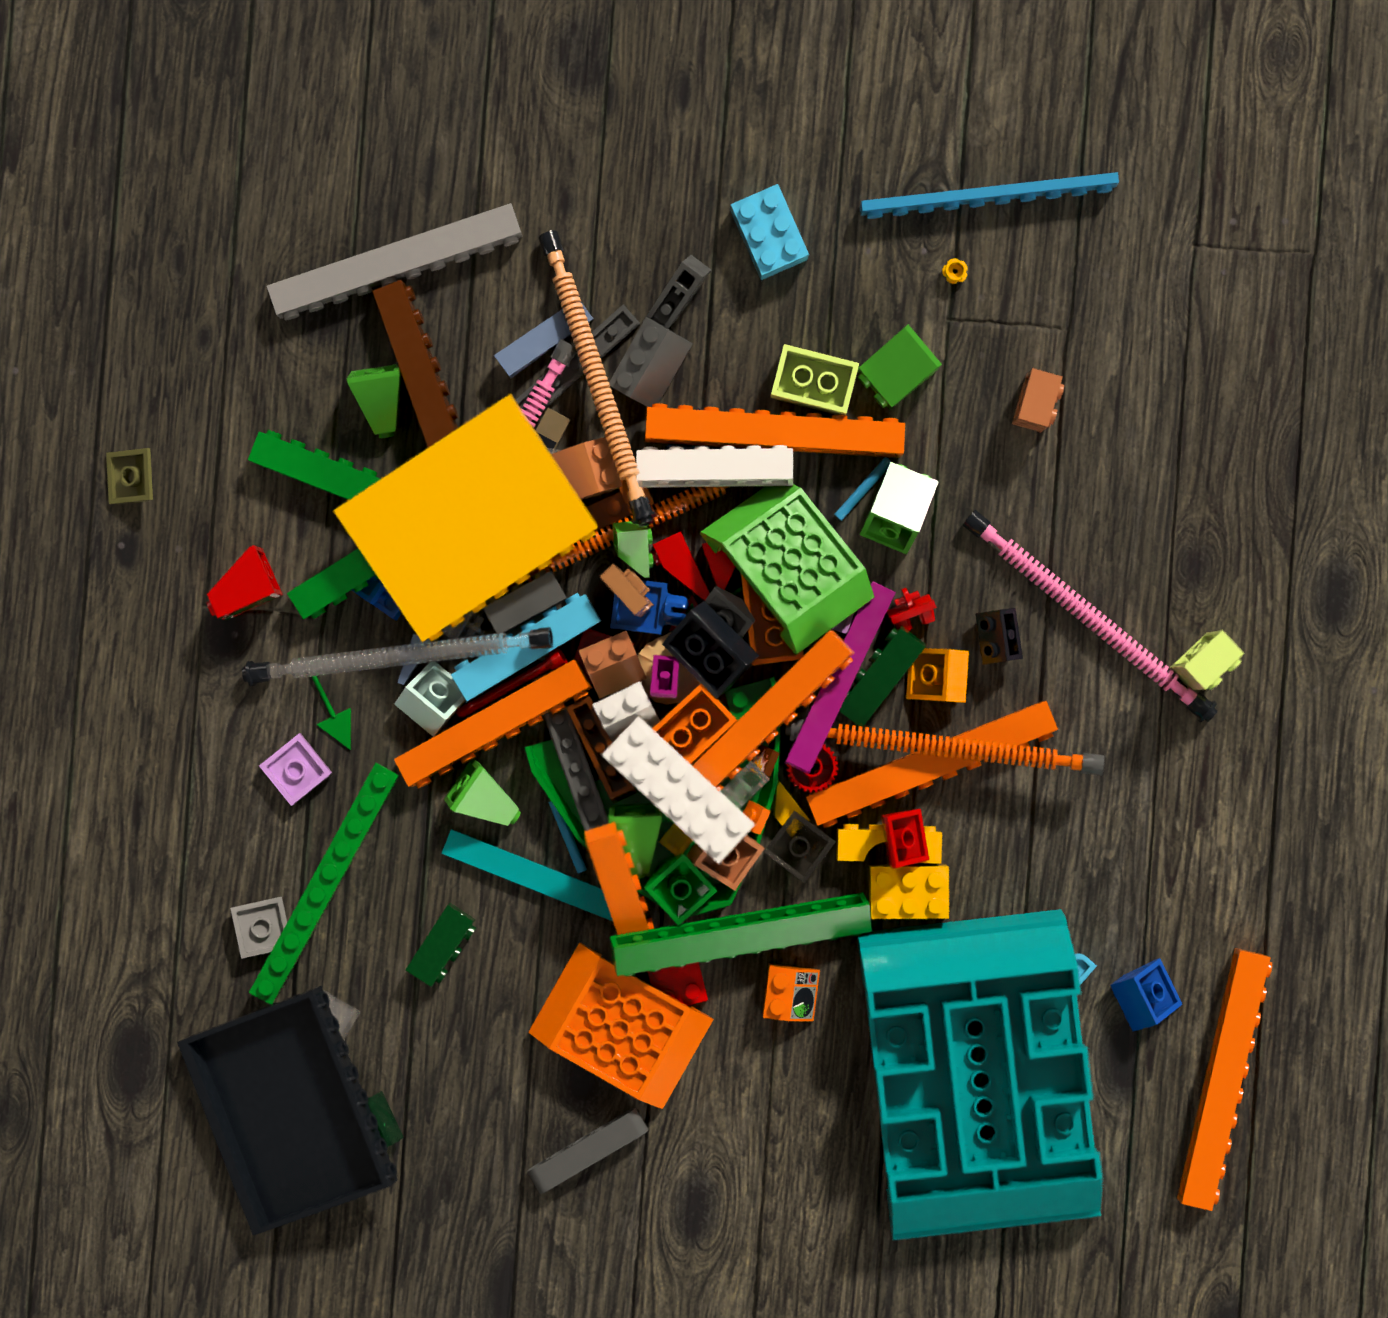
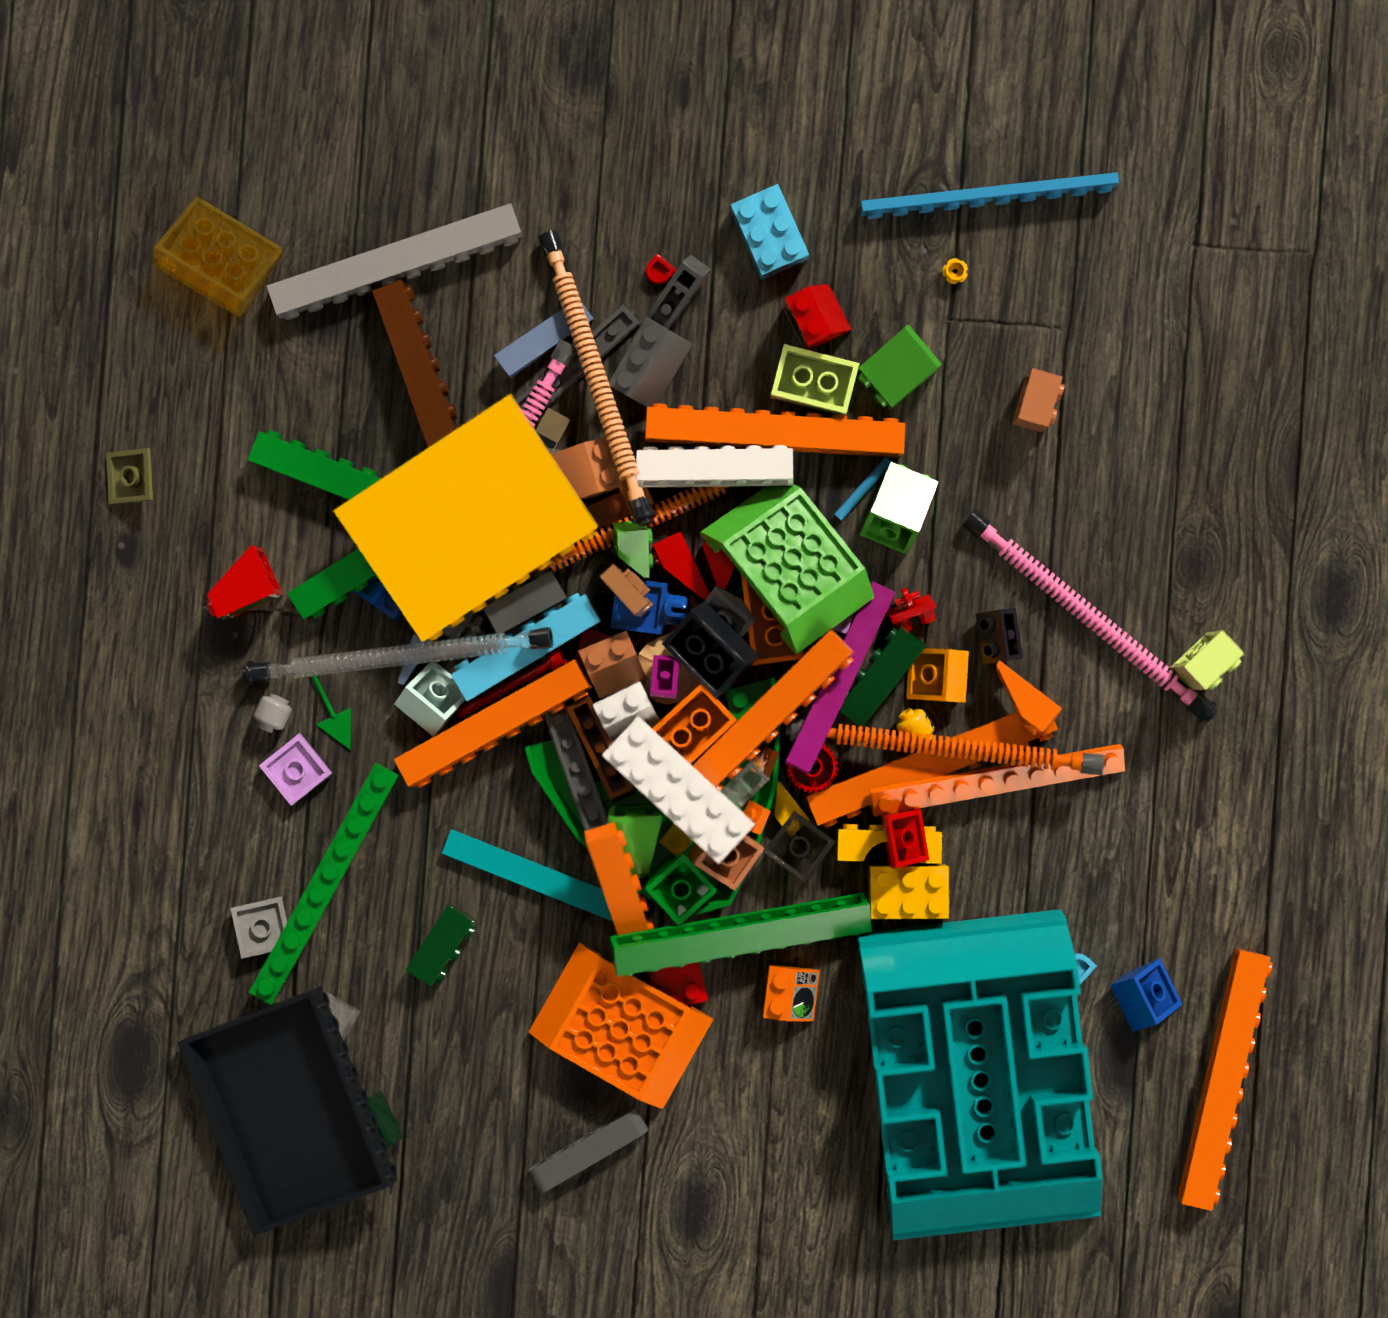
(216, 256): none -> clear yellow slope
(272, 712): none -> light grey head
(378, 396): bright green slope -> none
(481, 797): slope -> none
(569, 840): dark azure bar -> none
(659, 271): none -> red tile
(815, 316): none -> red slope
(915, 721): none -> yellow head
(984, 783): none -> orange plate
(1031, 705): none -> orange slope

